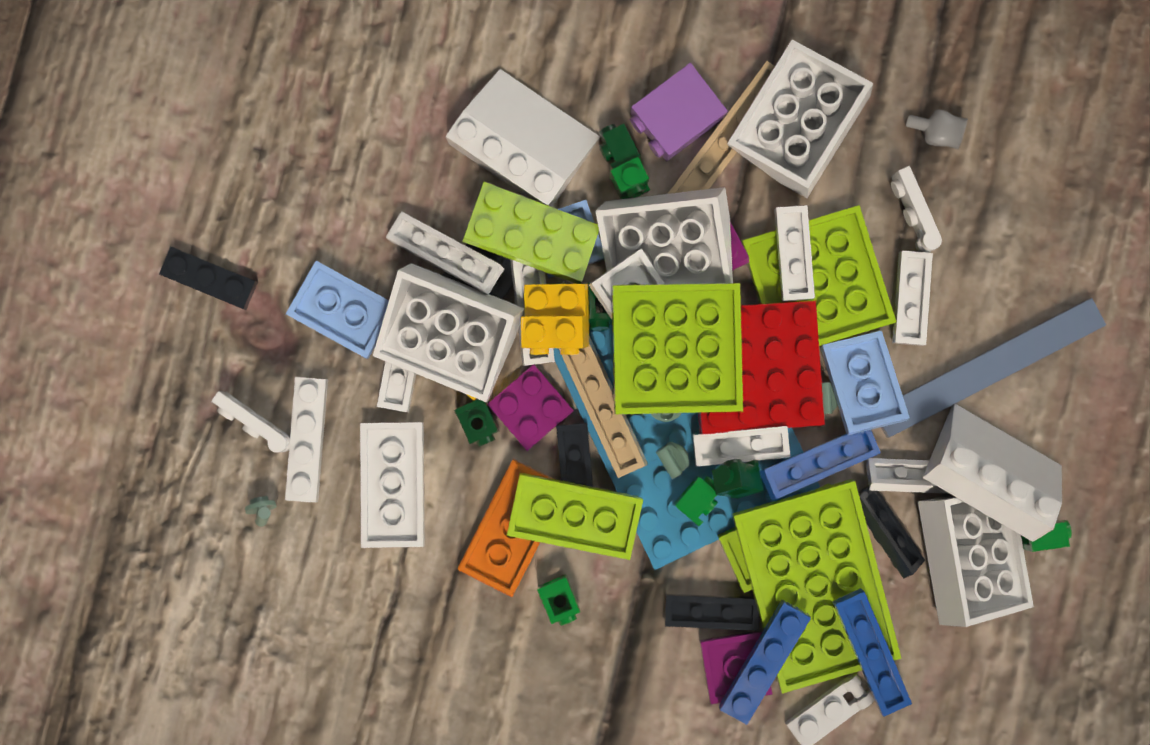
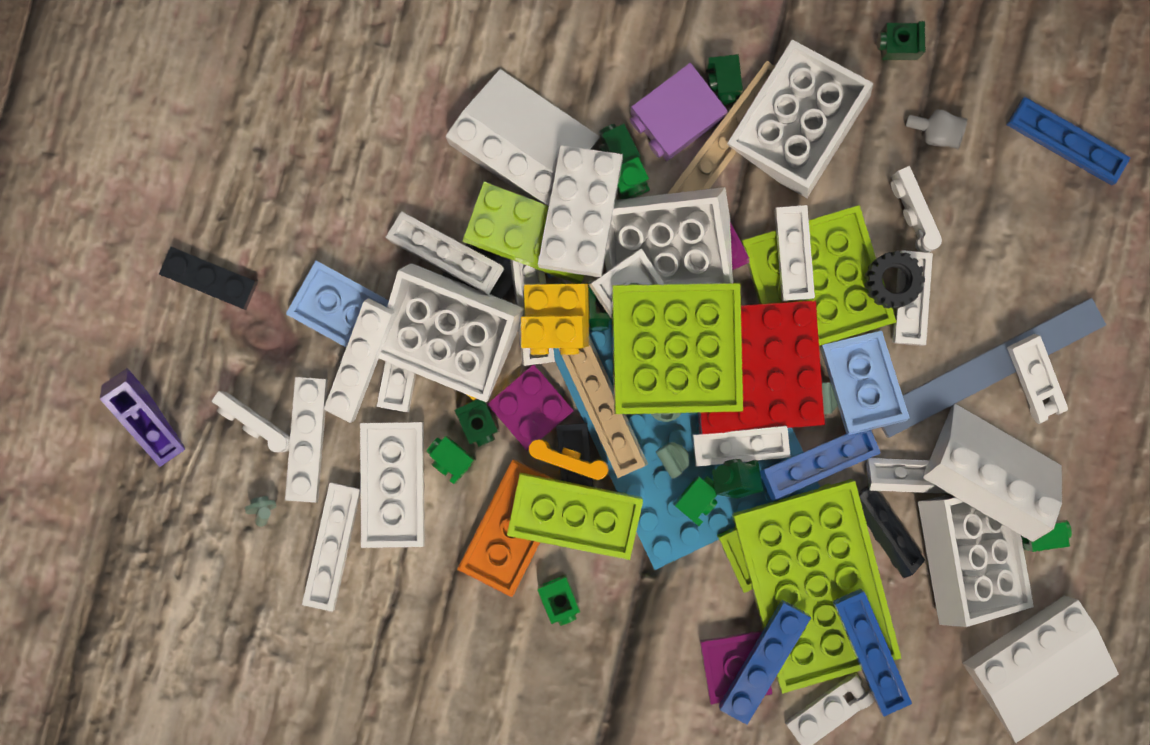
(141, 416): none -> dark purple slope
(331, 547): none -> white plate
(359, 360): none -> white plate
(450, 458): none -> green brick
(568, 460): none -> light orange plate
(580, 211): none -> white plate
(711, 612): black plate -> none
(725, 77): none -> dark green brick
(894, 49): none -> dark green brick
(910, 269): none -> black tyre
(1037, 378): none -> white plate
(1042, 667): none -> white slope
(1068, 141): none -> blue tile

